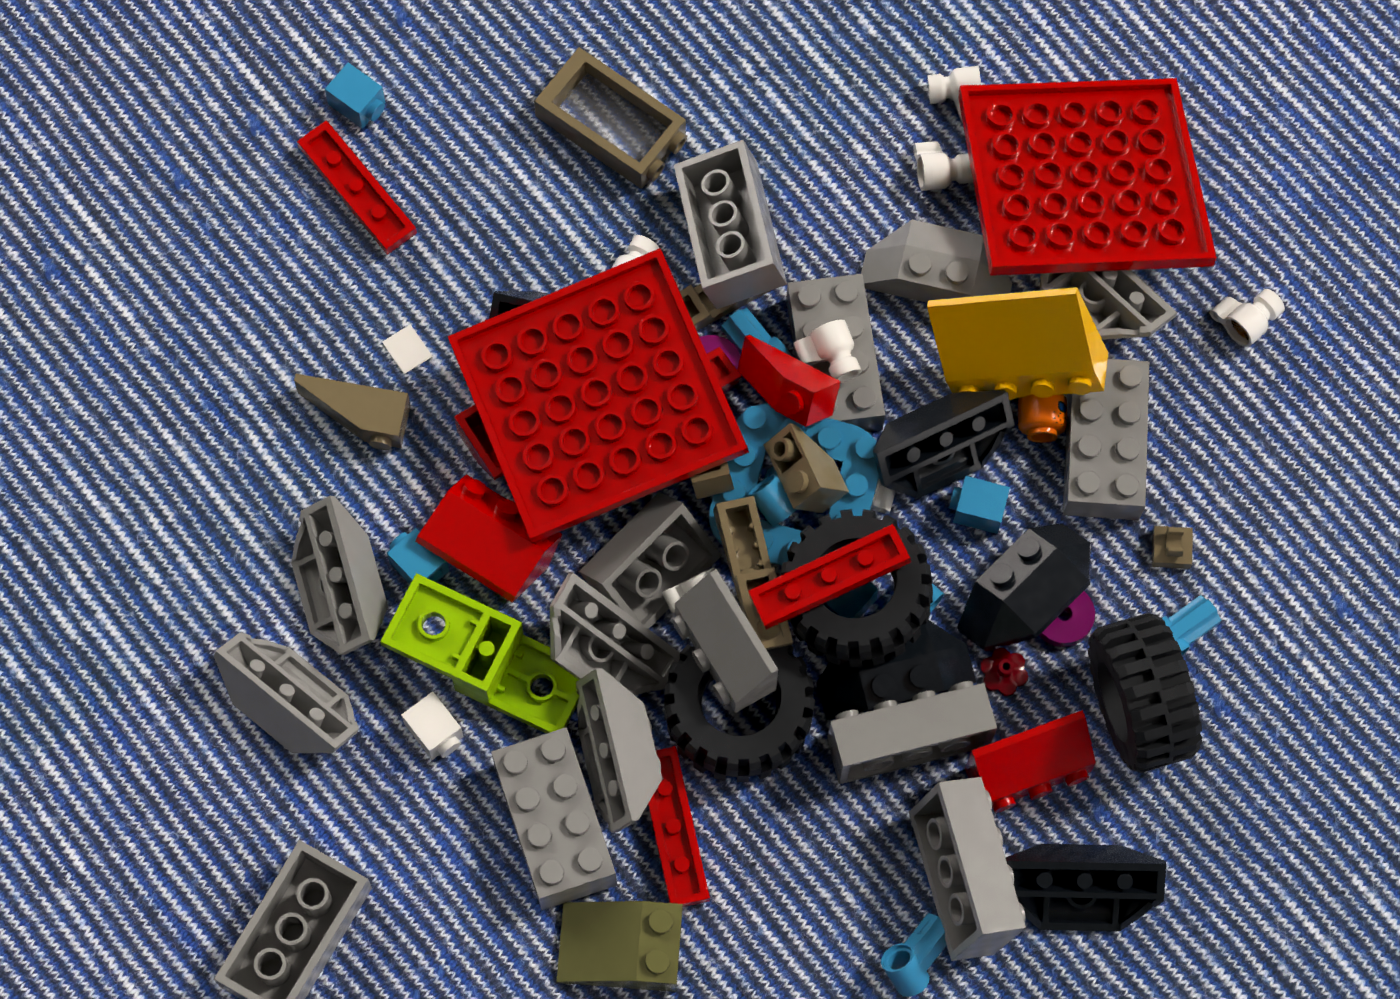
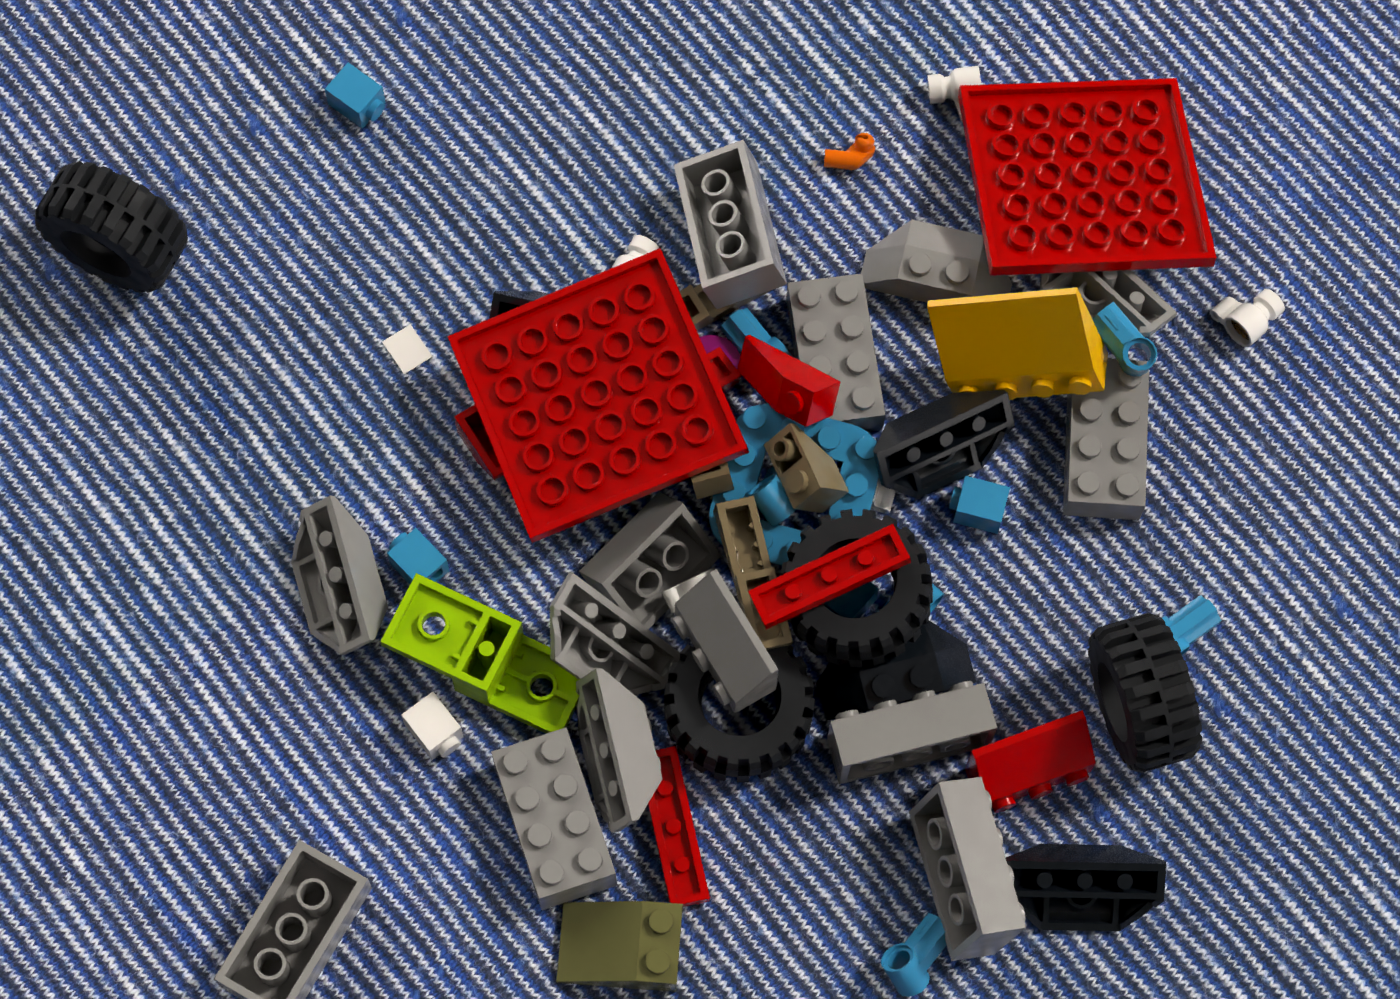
(111, 227): none -> black tyre
(285, 695): light grey wedge -> none
(357, 187): red plate -> none
(366, 411): dark tan slope -> none
(486, 539): red slope -> none
(611, 118): dark tan window -> none
(832, 344): white piece -> none
(854, 156): none -> orange arm
(937, 170): white piece -> none
(1004, 680): dark red plant -> none
(1027, 587): black wedge -> none
(1042, 417): orange head -> none
(1074, 630): magenta piece -> none
(1121, 336): none -> dark azure piece
(1172, 547): dark tan tile -> none

